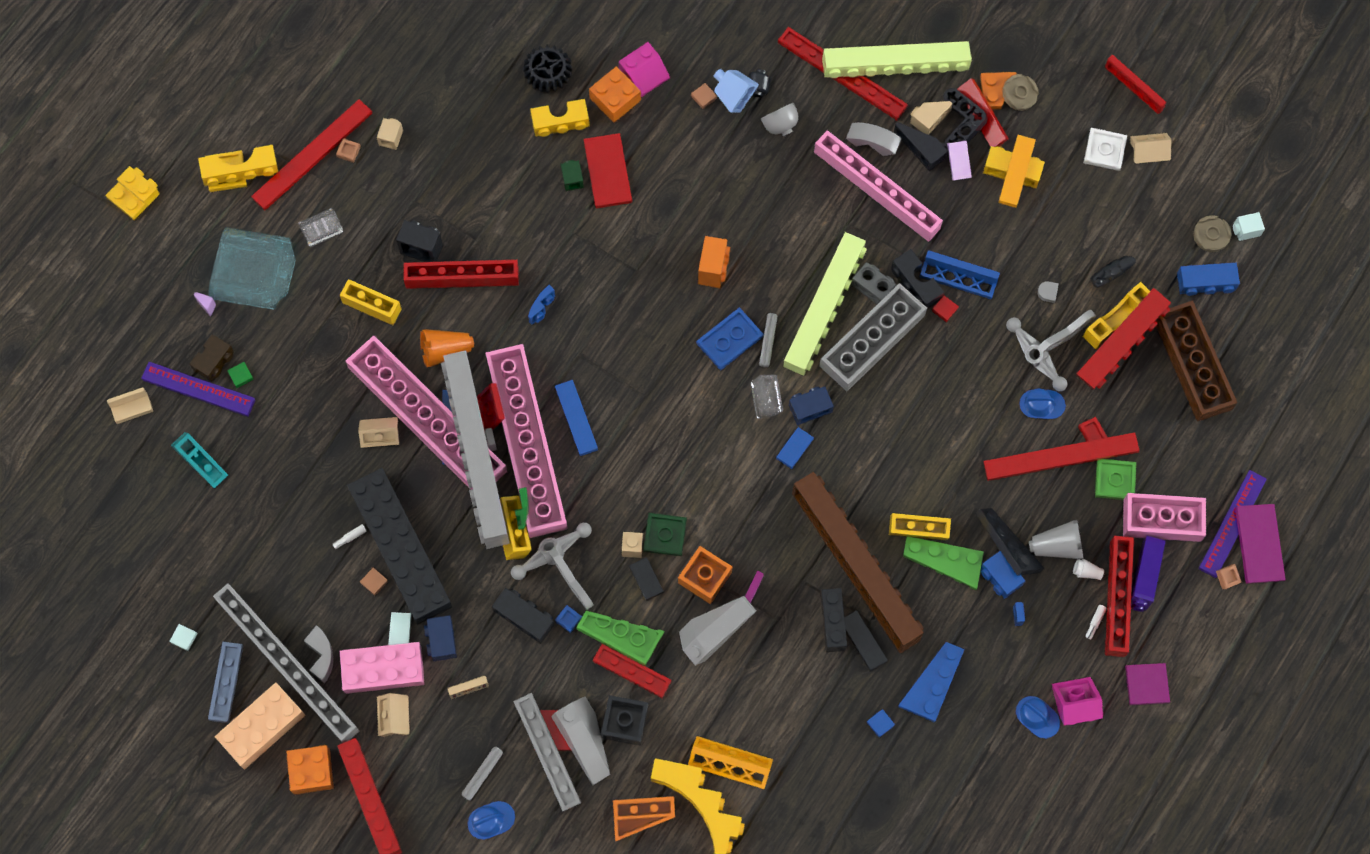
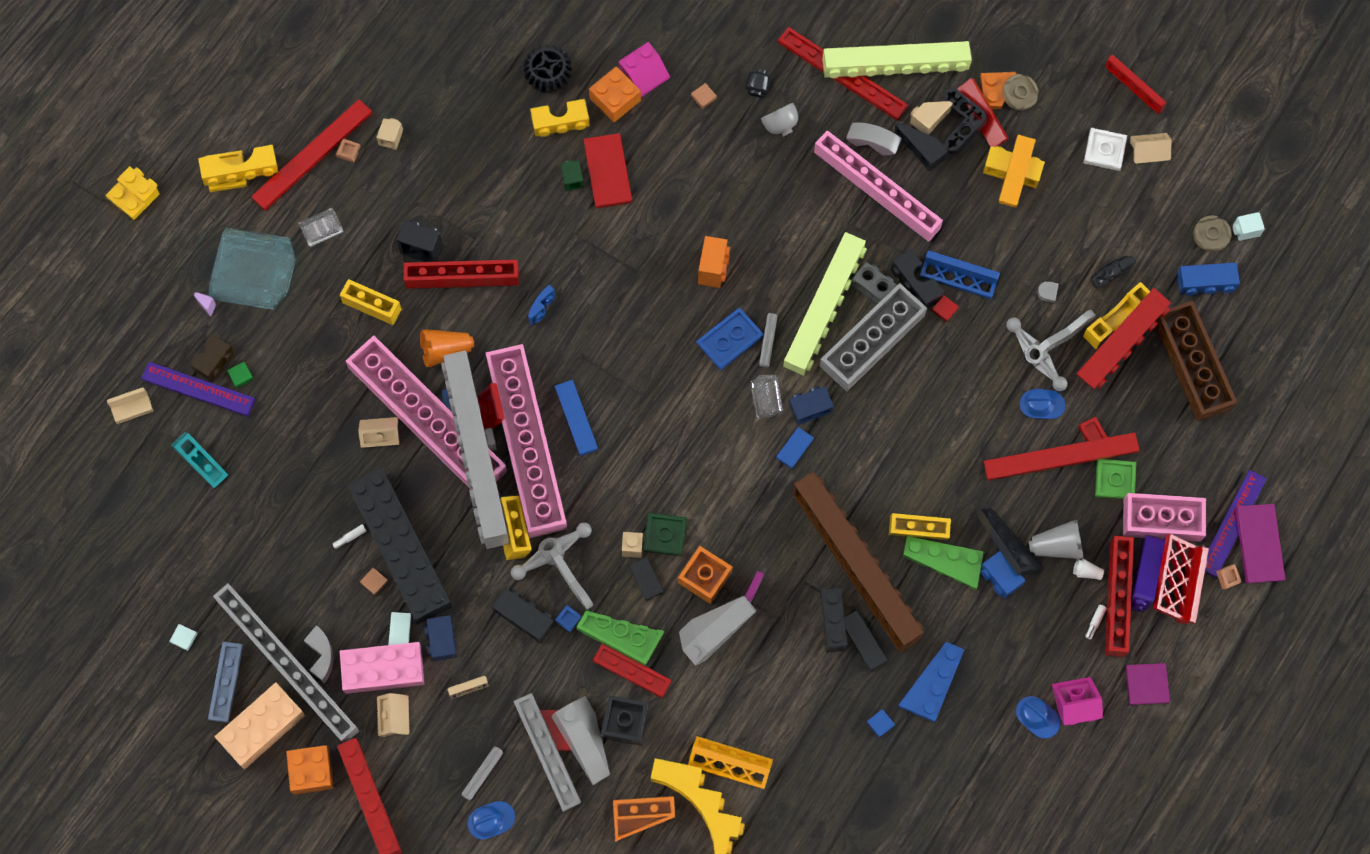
(522, 514): green slope -> none
(734, 89): light blue torso -> none
(959, 160): lavender tile -> none
(1018, 611): blue tile -> none
(1190, 582): none -> red fence

